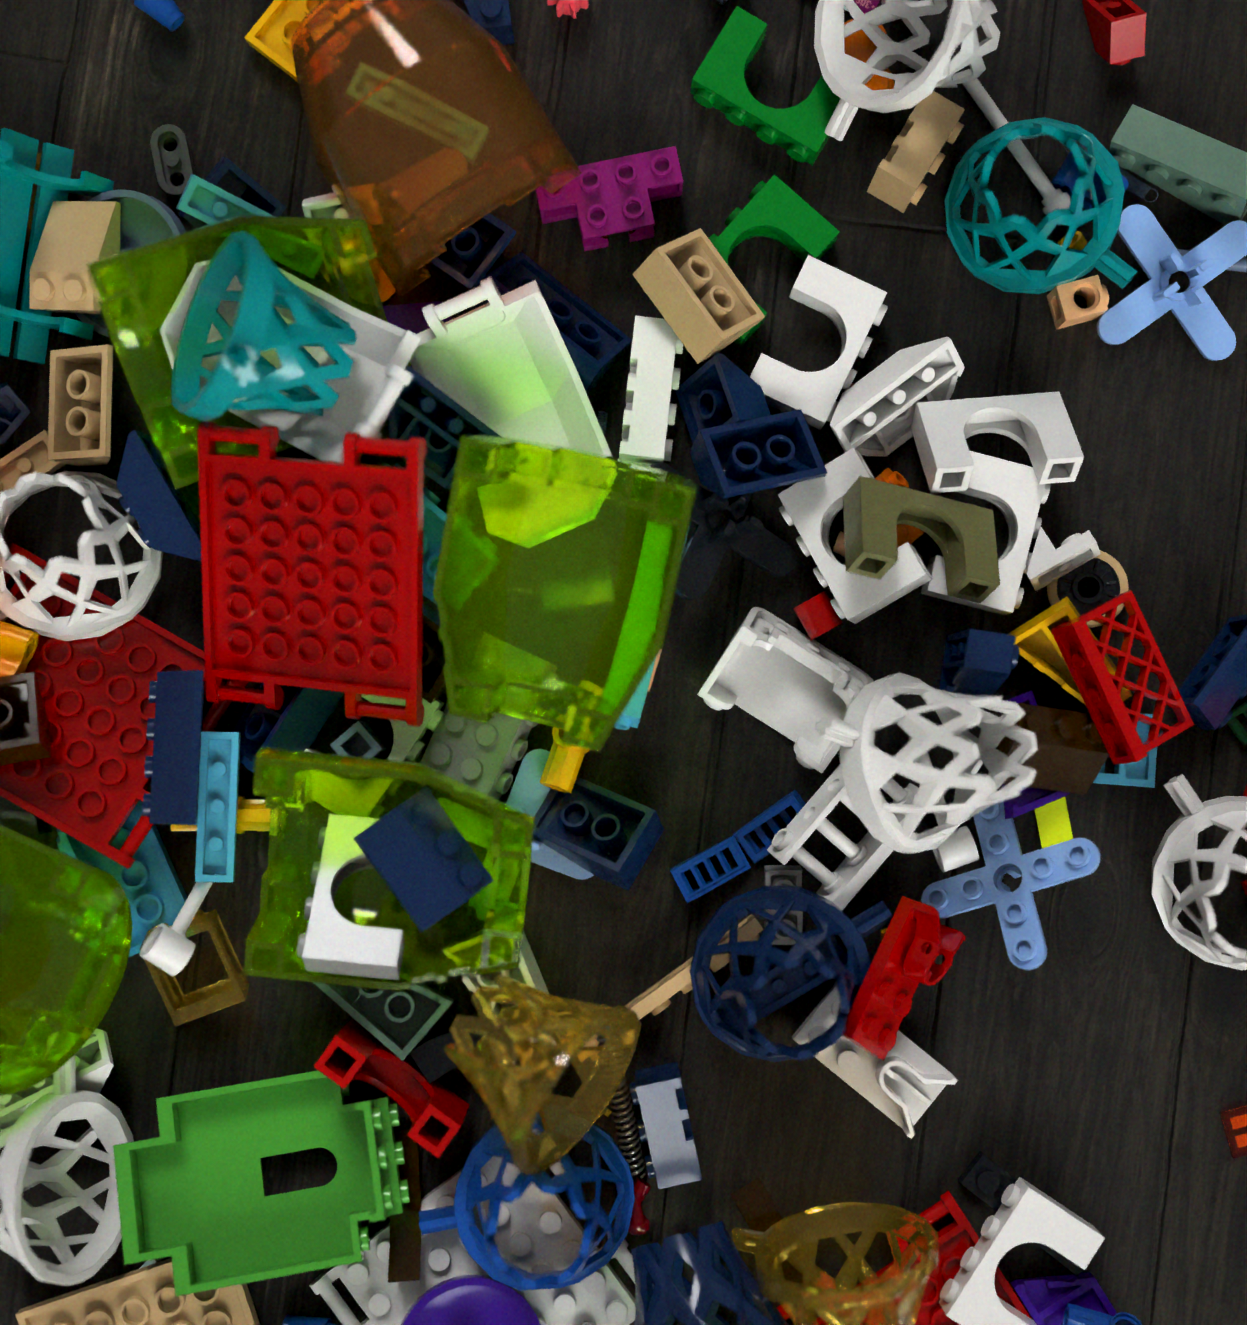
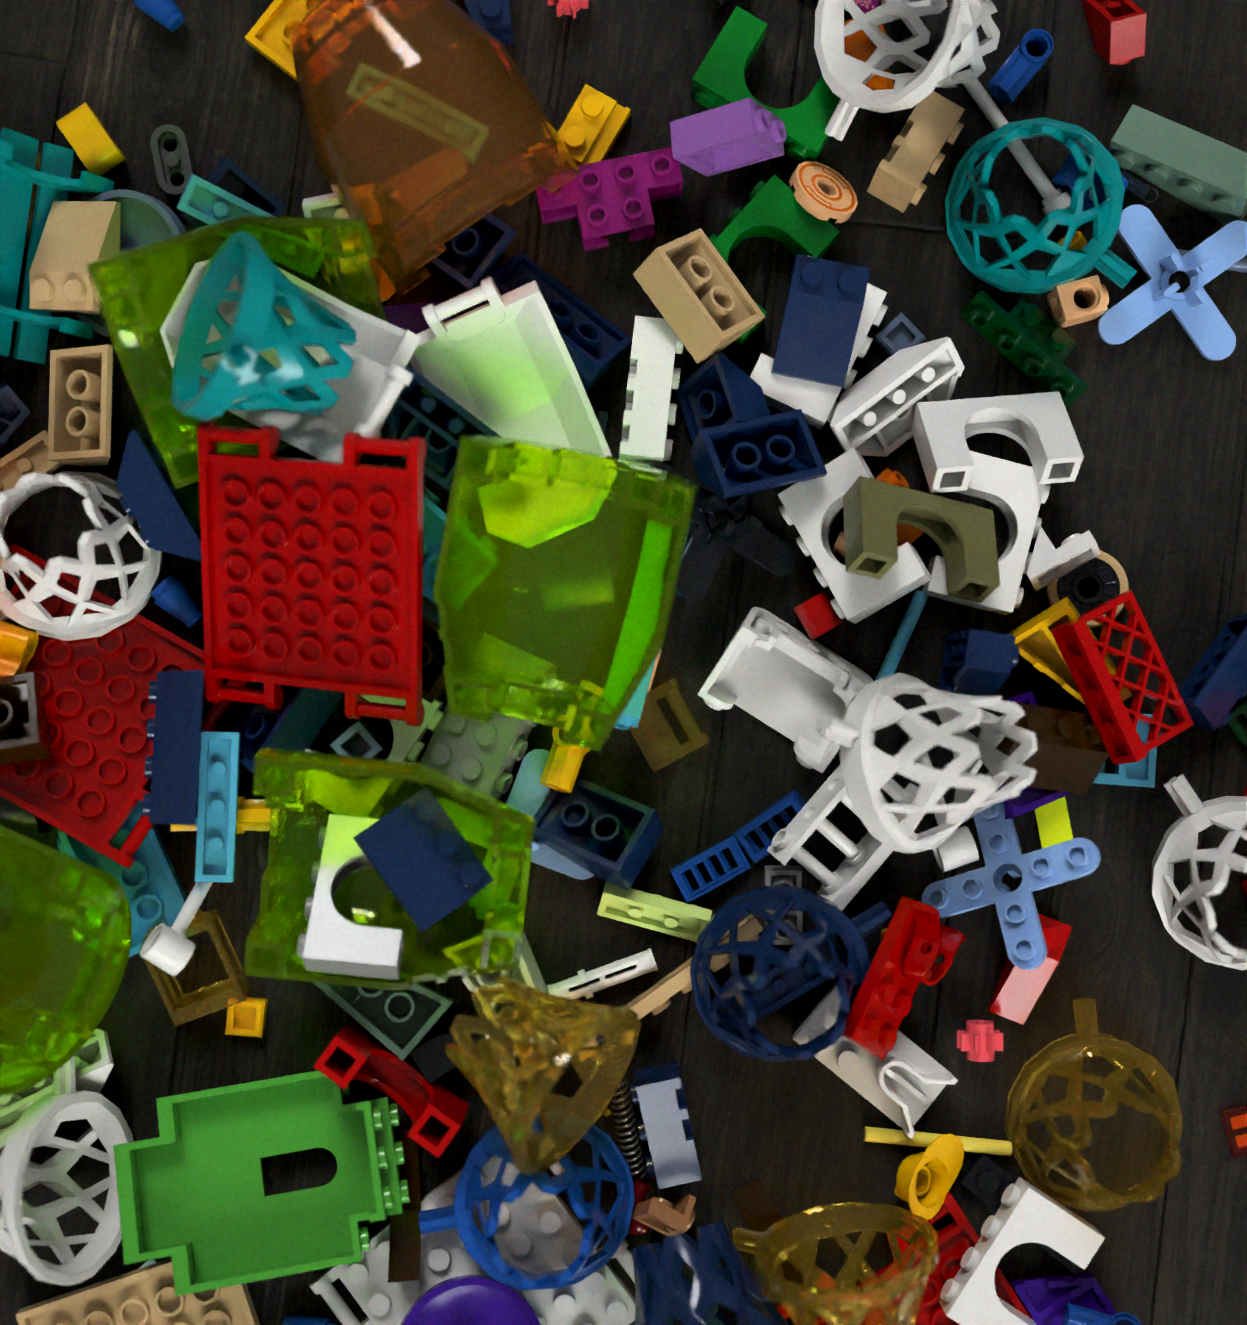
(90, 140): none -> yellow axle
(177, 601): none -> blue cone
(247, 1018): none -> yellow tile
(592, 126): none -> yellow plate
(644, 964): none -> white pin
(653, 912): none -> yellowish green plate
(655, 734): none -> clear yellow plate
(665, 1216): none -> medium nougat bracket
(727, 137): none -> medium lavender window
(820, 320): none -> dark blue slope
(823, 192): none -> light nougat tile
(899, 335): none -> sand blue tile
(903, 634): none -> medium azure bar
(923, 1139): none -> light yellow bar
(929, 1175): none -> yellow piece
(980, 1040): none -> coral gear
(1020, 988): none -> slope
(1021, 66): none -> blue piece
(1028, 342): none -> dark green bracket
(1066, 1059): none -> clear yellow piece

